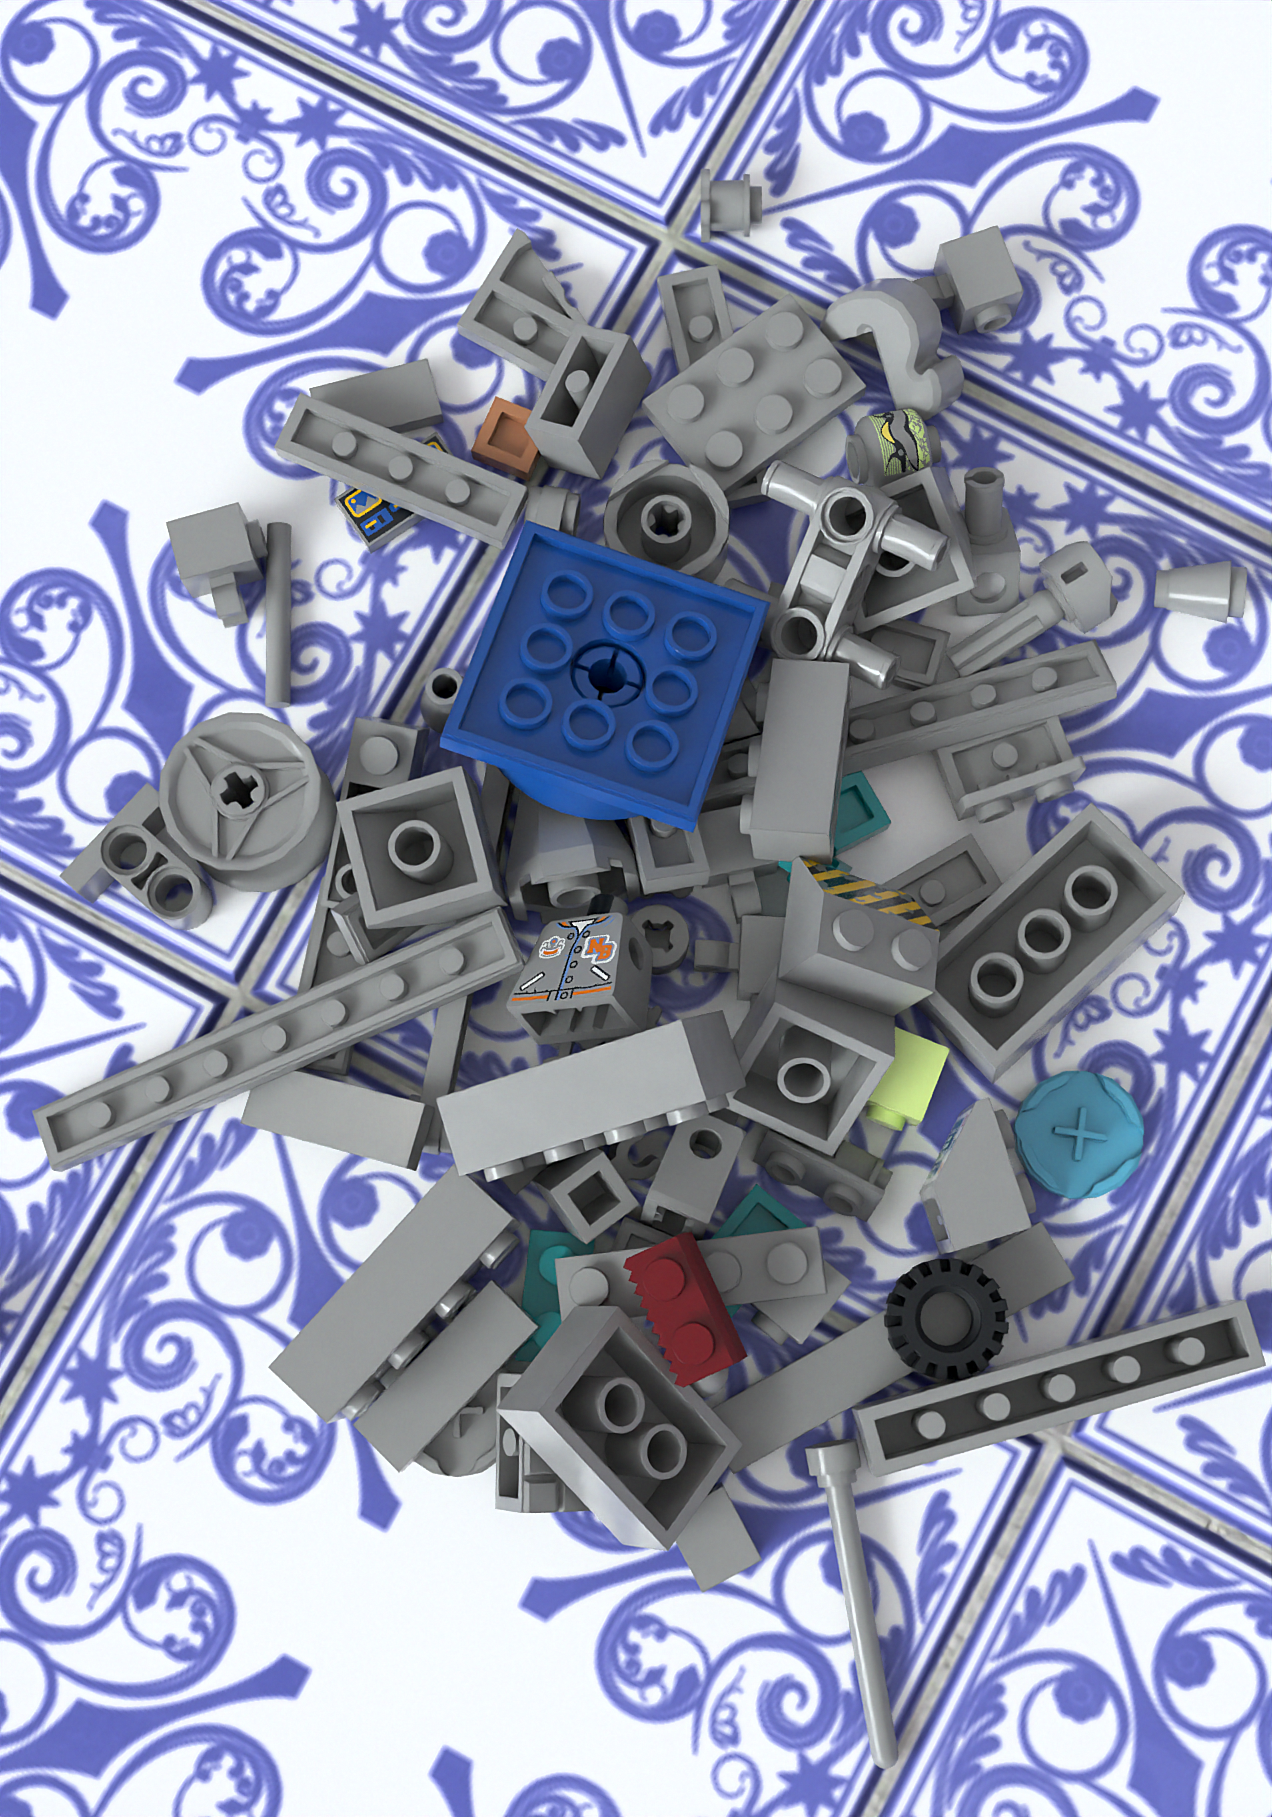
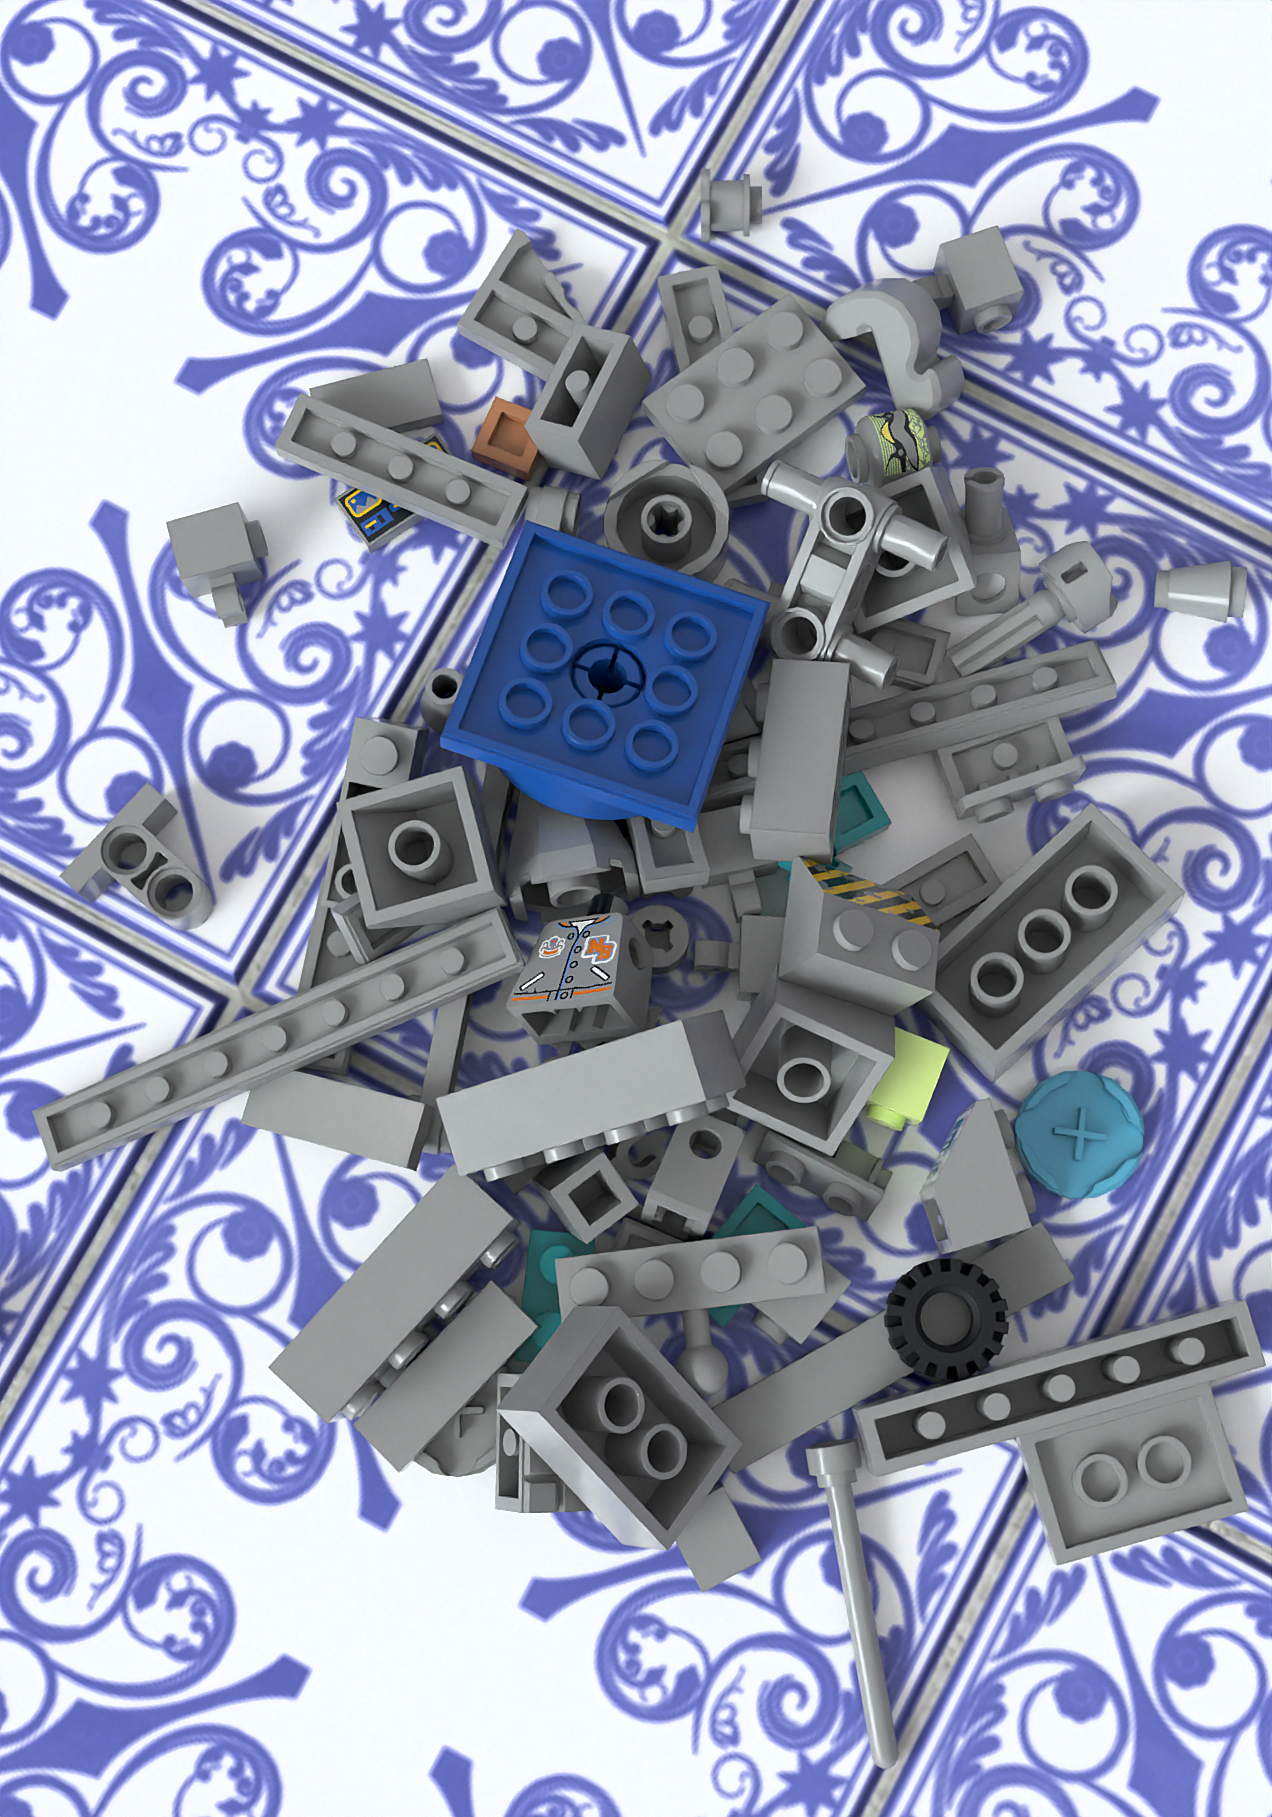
(224, 769): light grey piece -> none
(278, 615): light grey bar -> none
(685, 1309): dark red brick -> none
(1132, 1474): none -> light grey plate

